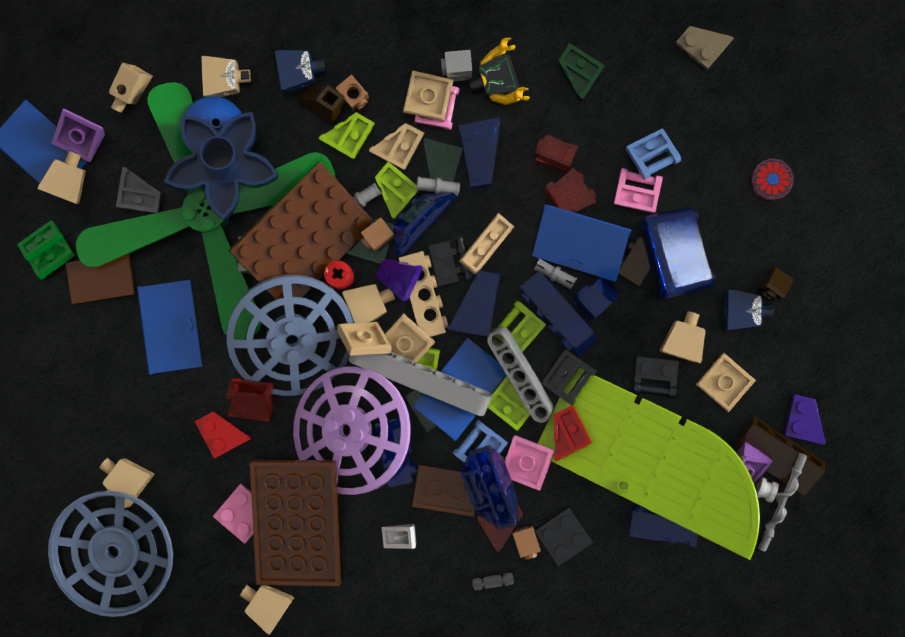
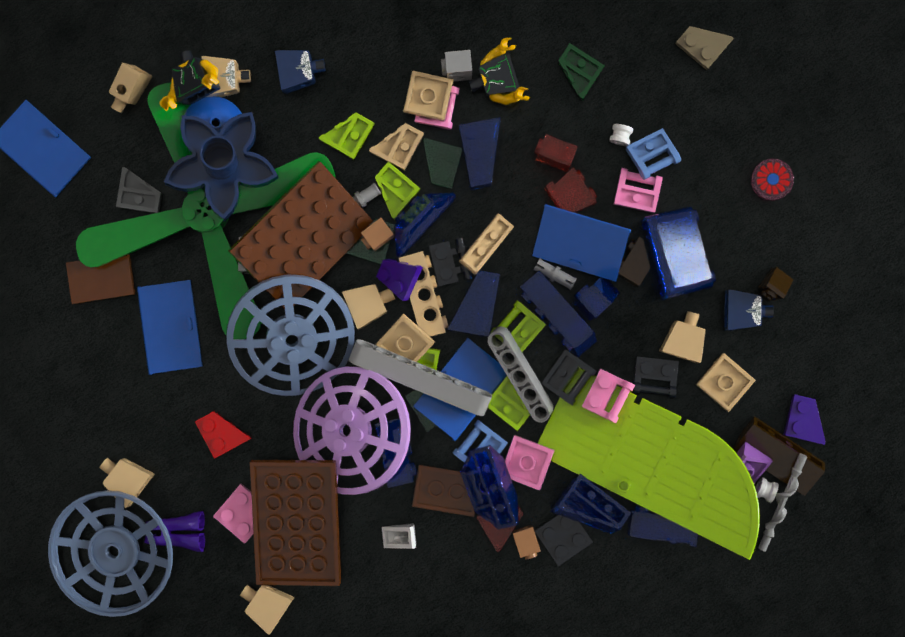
(46, 249): green slope -> none
(64, 179): tan torso -> none
(78, 135): medium lavender slope -> none
(190, 522): none -> dark purple piece
(191, 81): none -> torso
(250, 399): clear red hips -> none
(323, 101): dark brown slope -> none
(331, 276): red piece -> none
(352, 84): medium nougat brick -> none
(364, 338): tan tile -> none
(437, 185): light grey pin -> none
(492, 581): dark grey axle -> none
(569, 433): red wing -> none
(591, 506): none -> clear blue wedge
(602, 392): none -> bright pink plate
(621, 134): none -> white wheel

